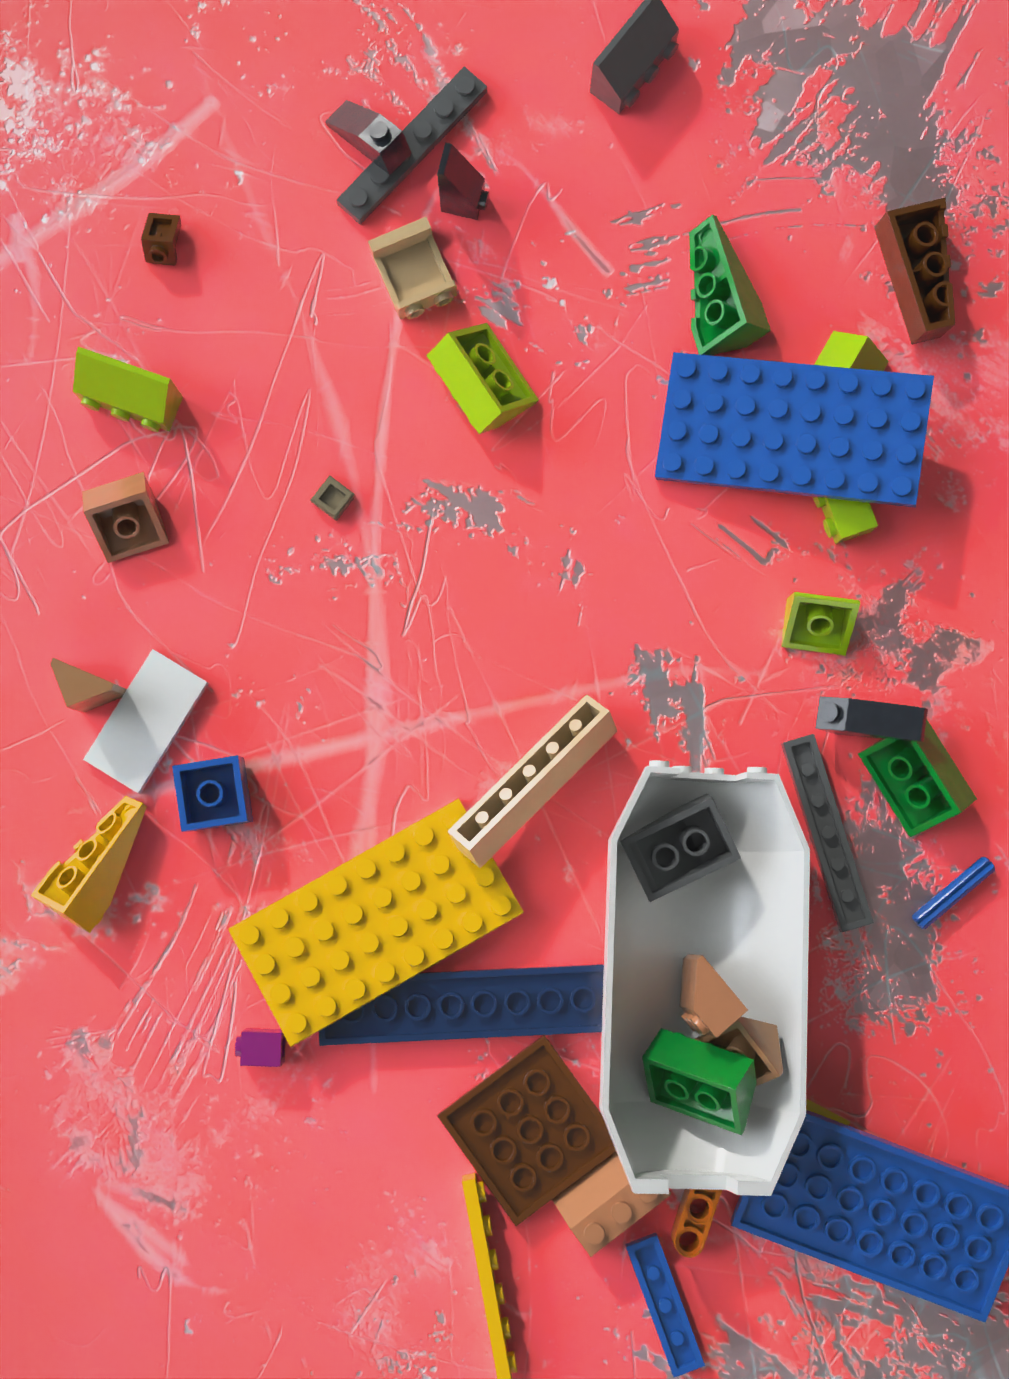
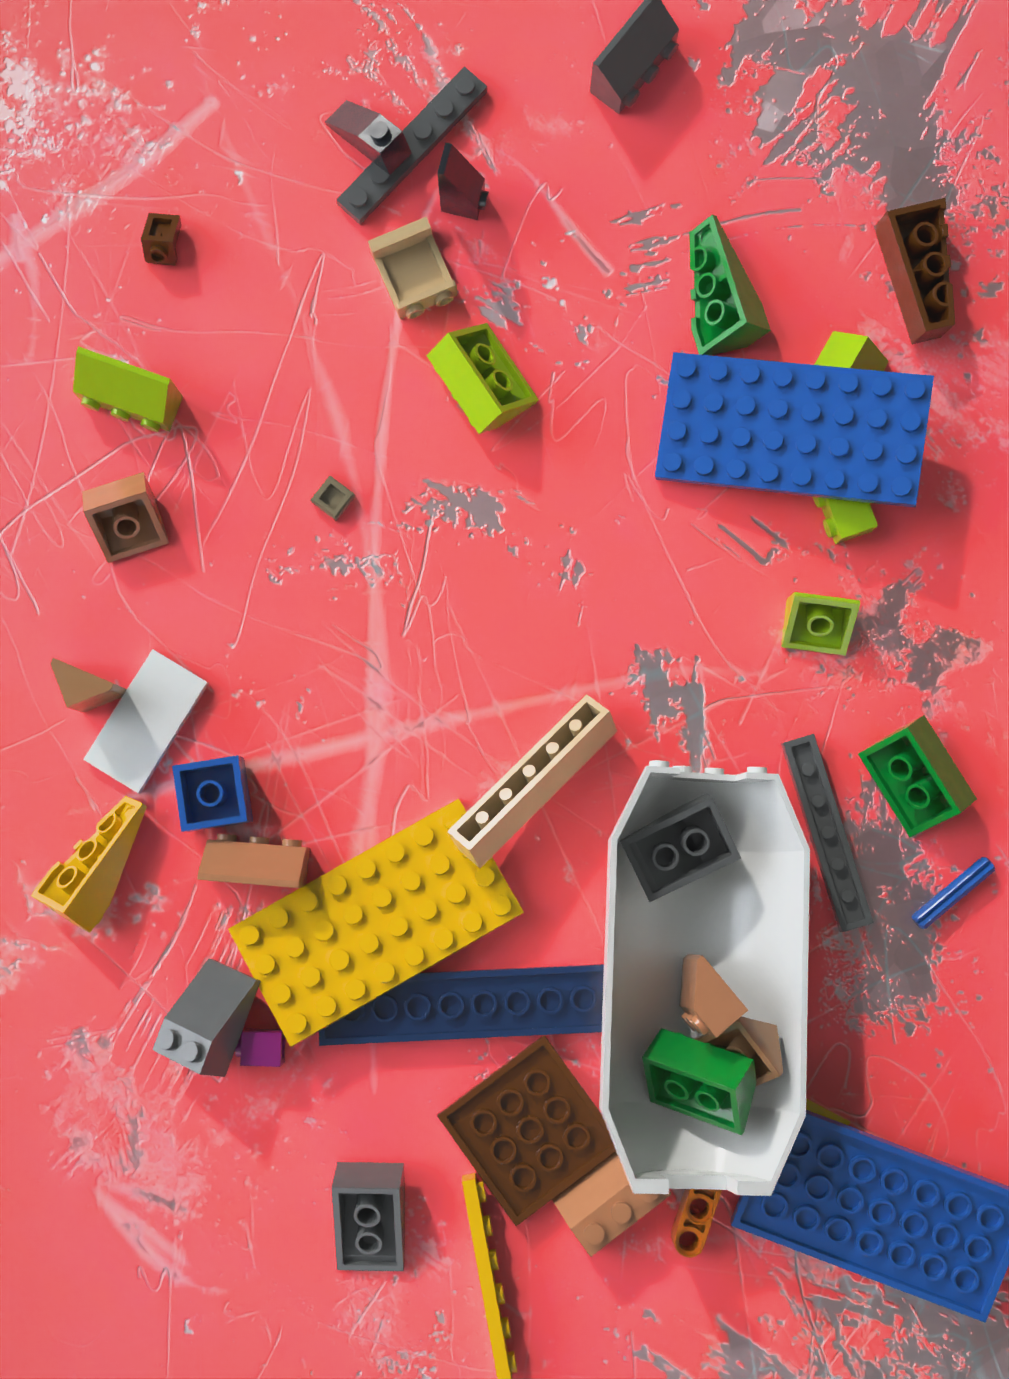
(208, 1019): none -> dark grey slope
(255, 862): none -> nougat slope
(369, 1216): none -> dark grey slope
(665, 1305): blue plate -> none
(871, 719): black slope -> none

